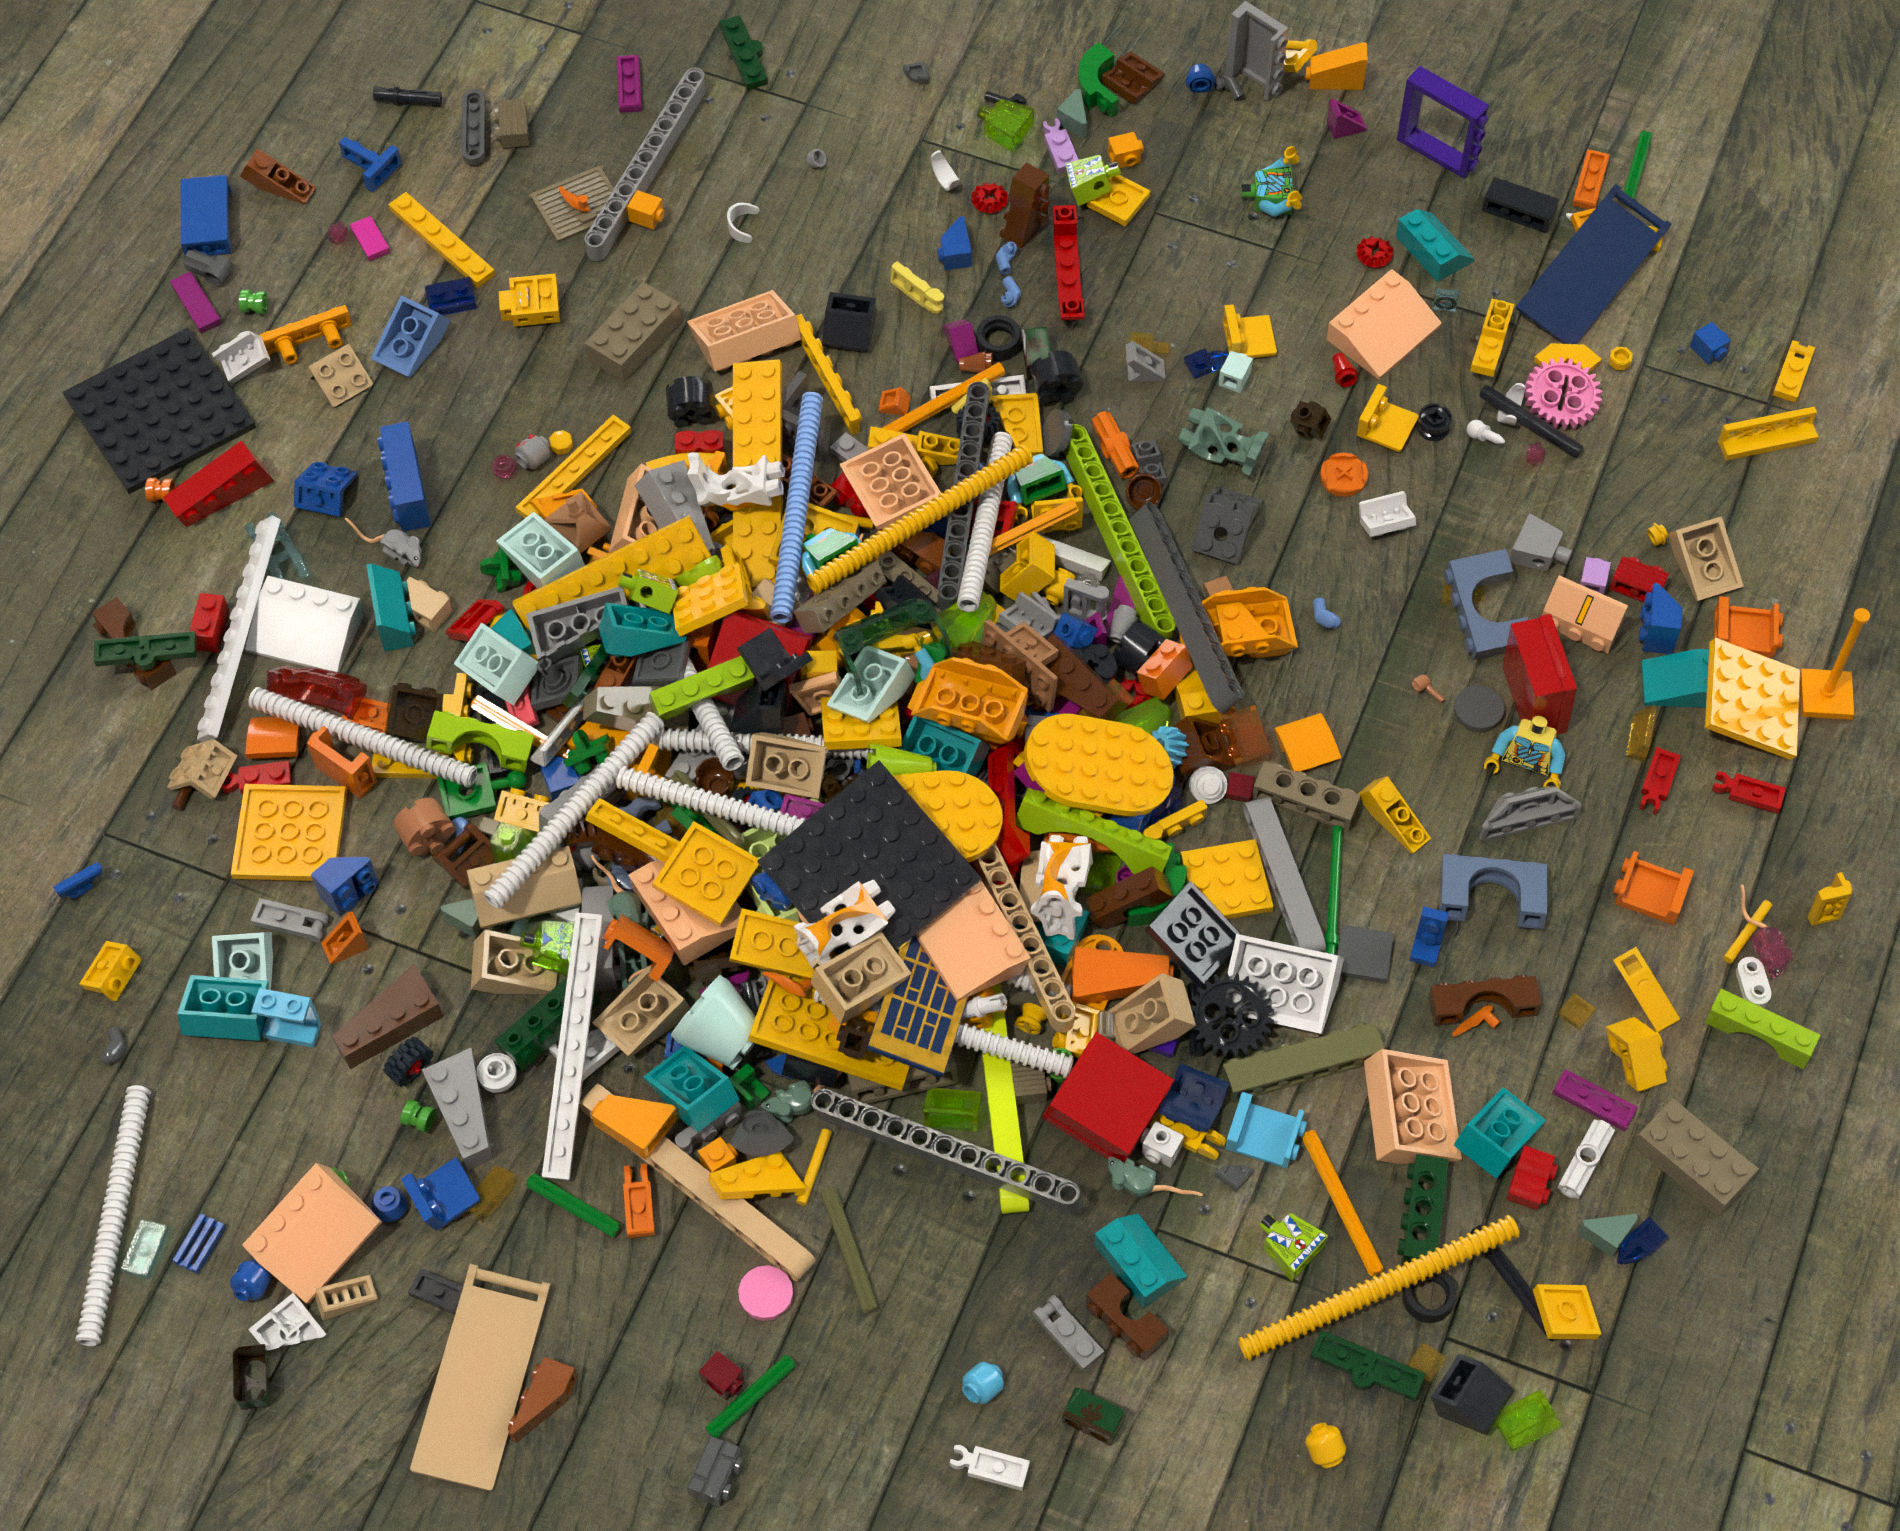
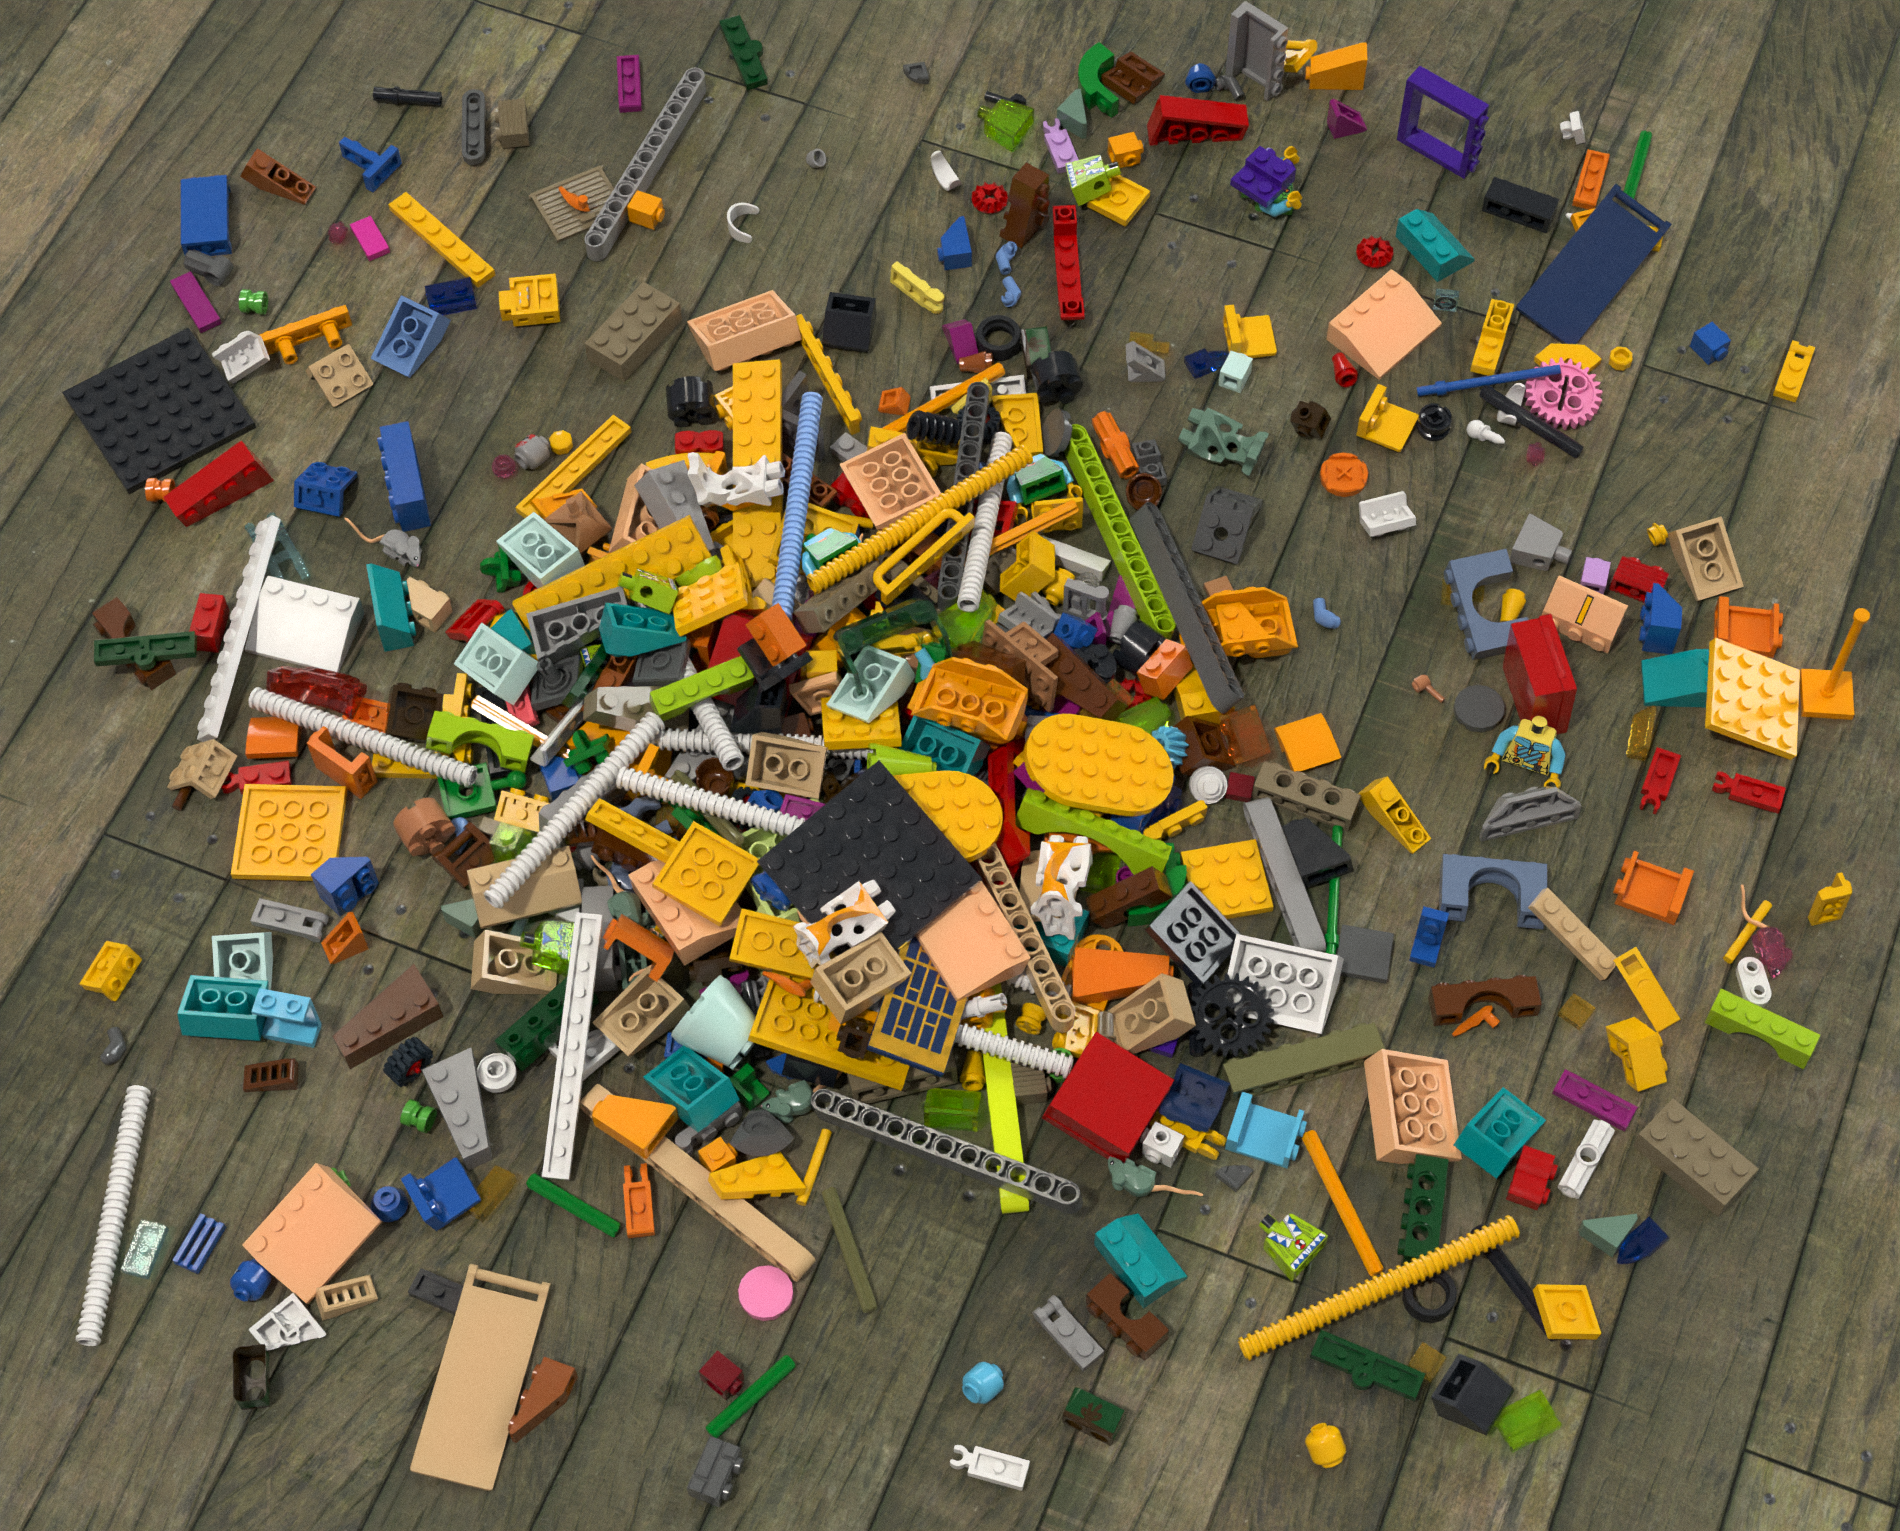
(78, 883): blue tile -> none
(288, 1083): none -> reddish brown slope
(775, 634): none -> orange brick
(927, 559): none -> yellow piece
(933, 428): none -> black piece
(973, 1072): none -> yellow cone
(1196, 120): none -> red wedge
(1264, 176): none -> dark purple plate
(1315, 853): none -> black slope
(1442, 388): none -> blue bar
(1512, 604): none -> yellow cone
(1573, 128): none -> white tile
(1573, 933): none -> tan plate
(1769, 434): yellow fence -> none

